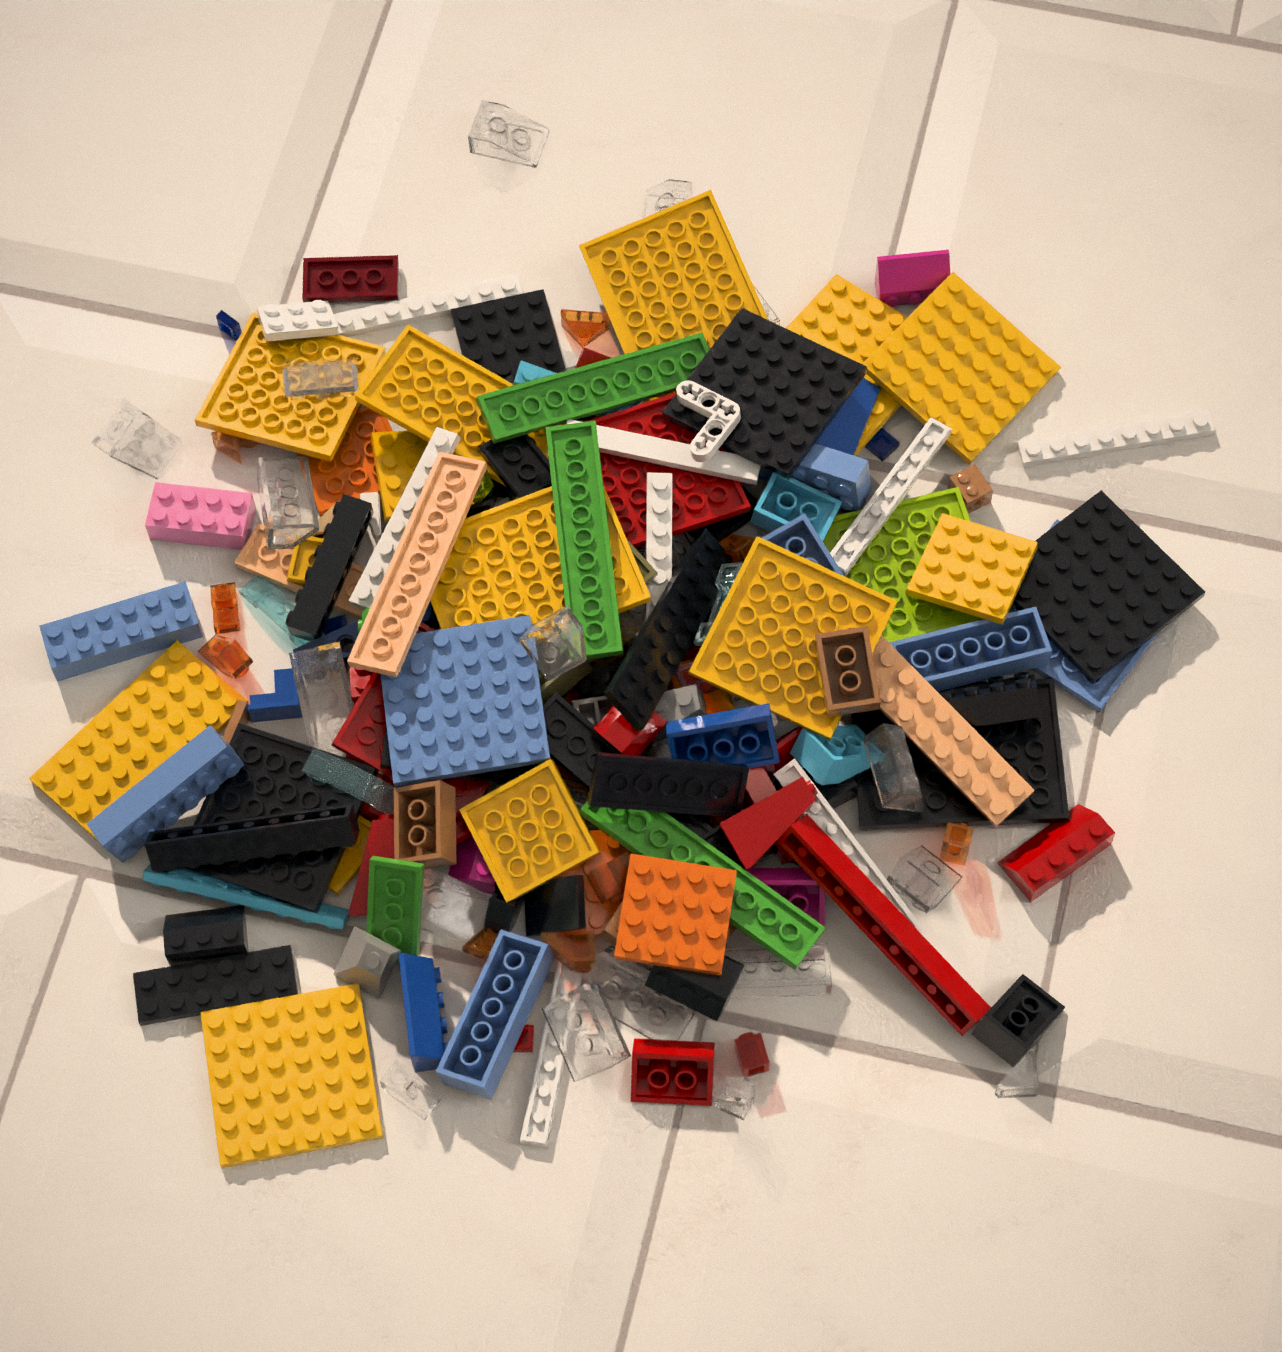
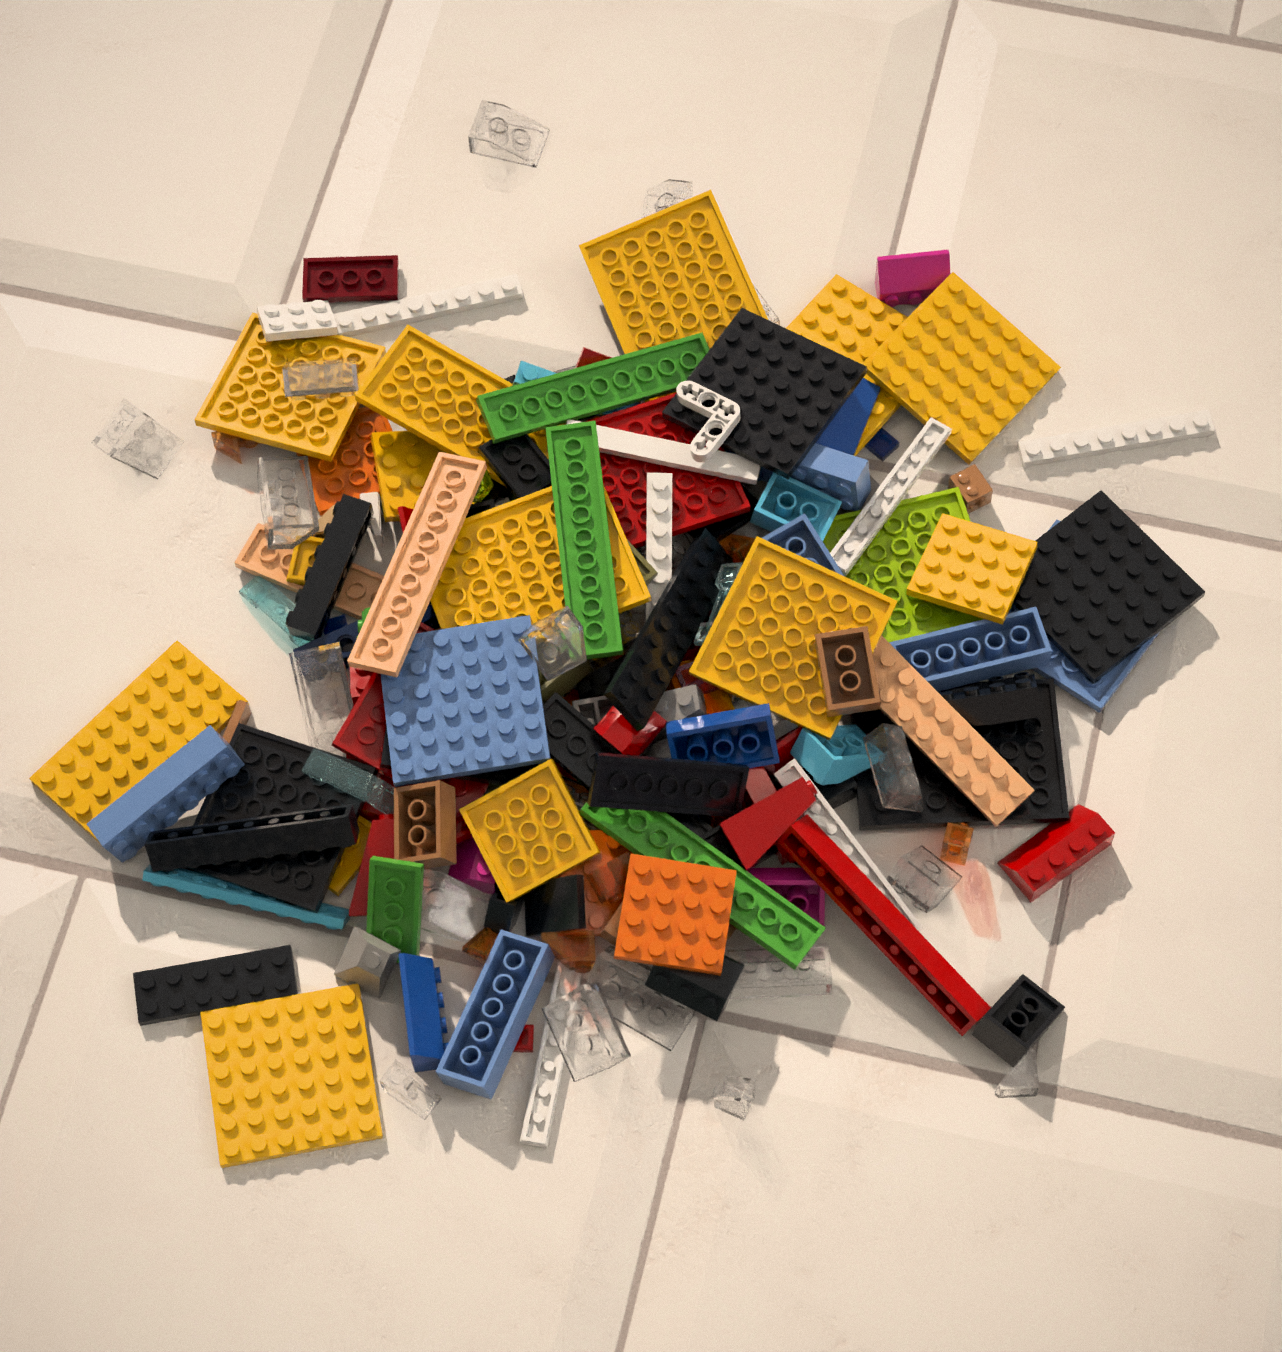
(120, 631): medium blue brick -> none
(200, 516): bright pink brick -> none
(205, 934): black slope -> none
(225, 608): clear orange slope -> none
(226, 656): clear orange slope -> none
(228, 325): clear blue tile -> none
(277, 705): blue panel -> none
(376, 568): white plate -> none
(509, 331): black plate -> none
(584, 325): clear orange slope -> none
(672, 1072): red slope -> none
(751, 1054): clear red brick -> none

